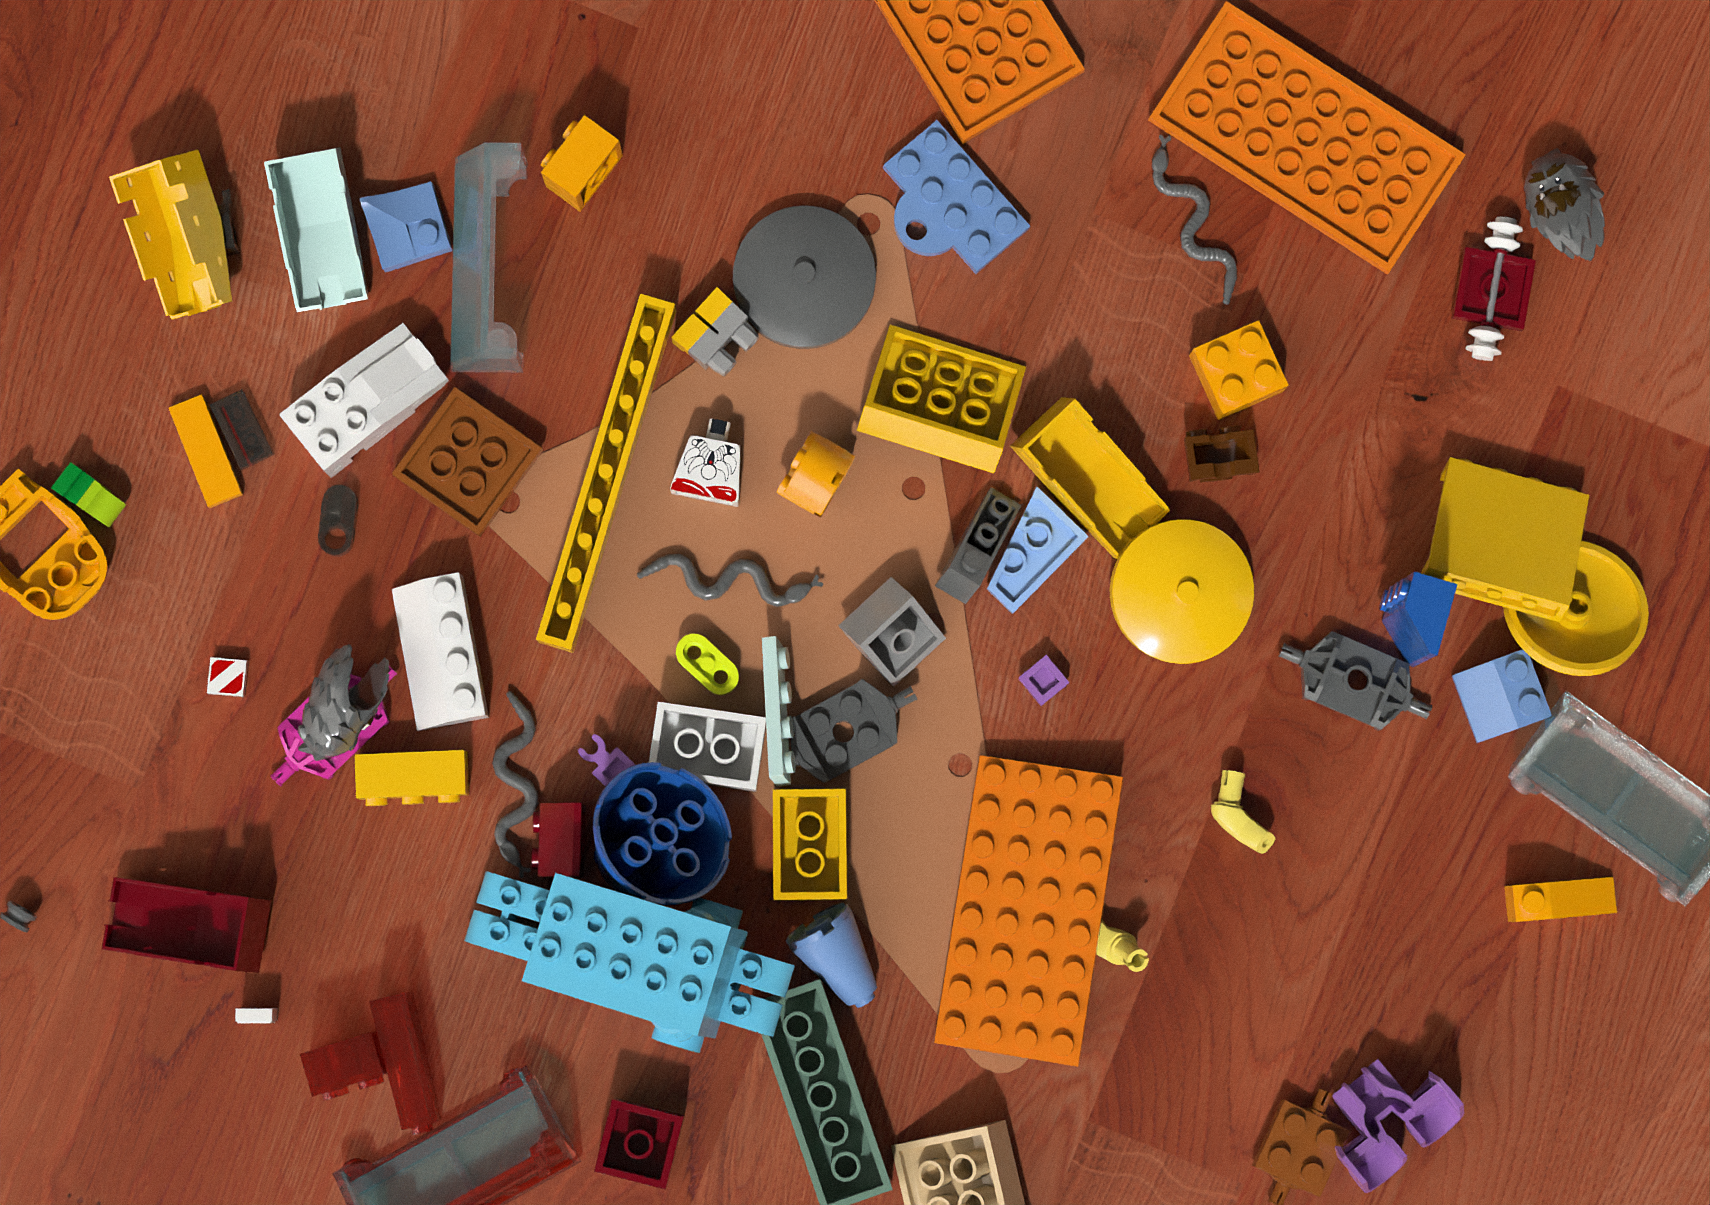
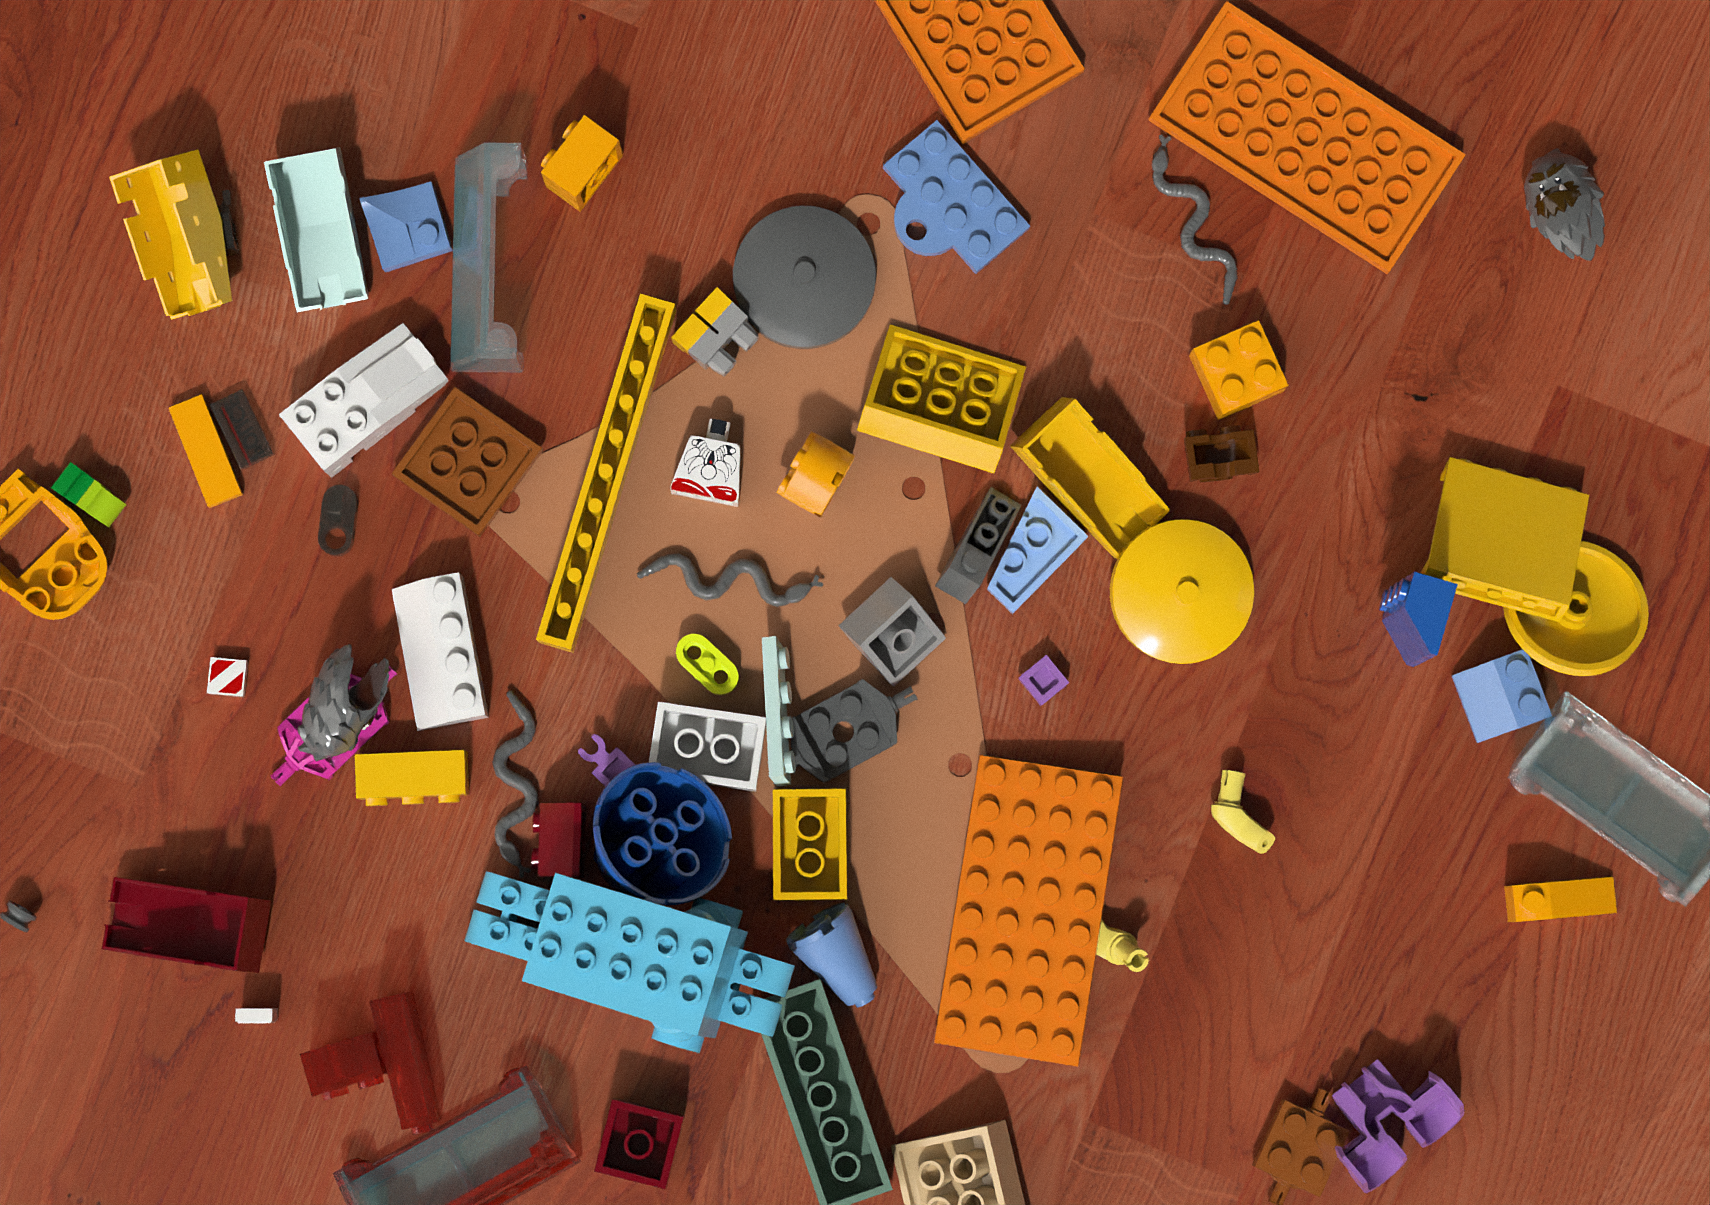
(1326, 683): dark grey plate -> none
(1493, 288): dark red plate -> none

